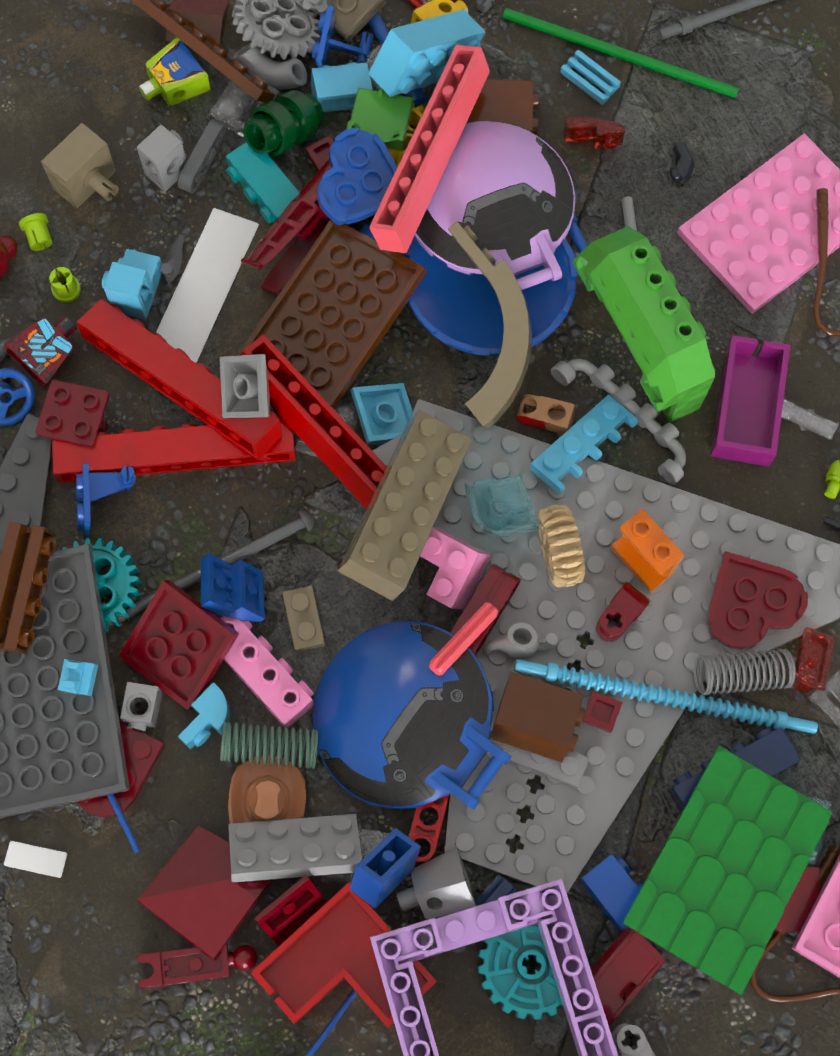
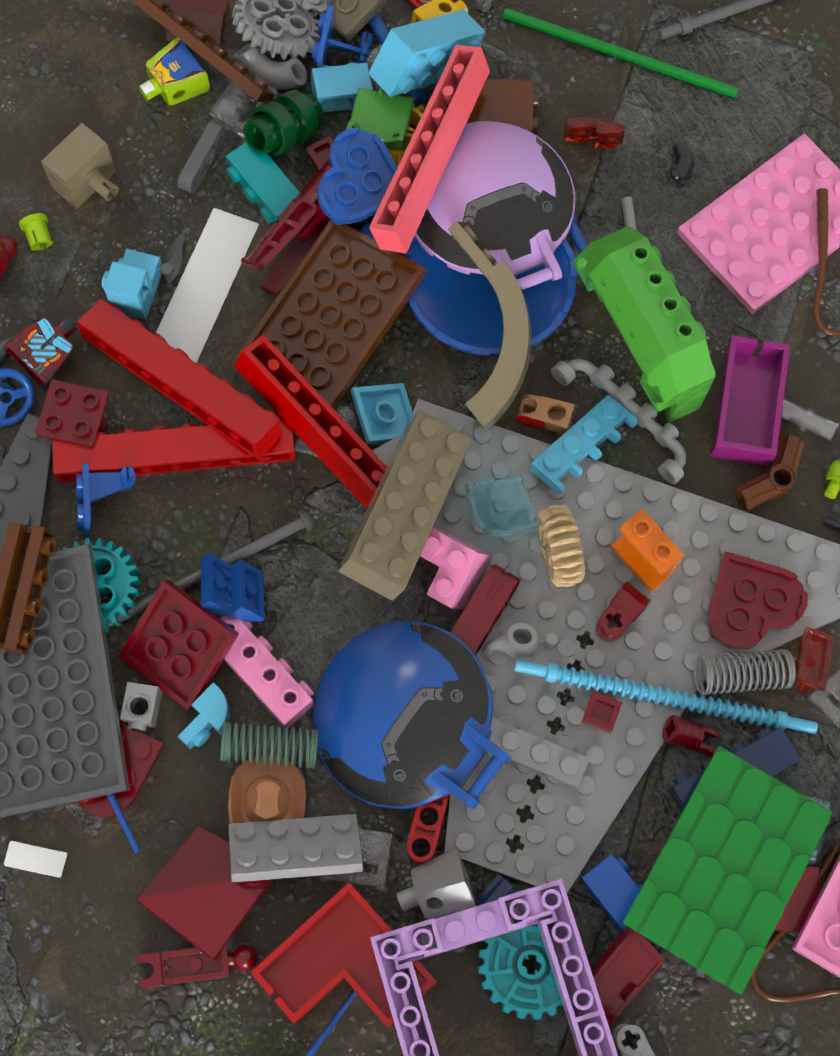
(59, 291): lime bush -> none
(78, 677): medium azure tile -> none
(162, 157): light grey brick -> none
(244, 386): light grey slope -> none
(290, 910): dark red slope -> none
(303, 619): dark tan plate -> none
(385, 867): blue brick -> none
(463, 639): coral axle -> none
(538, 717): reddish brown brick -> none
(593, 73): medium azure tile -> none
(689, 734): none -> dark red hinge
(764, 486): none -> reddish brown piece

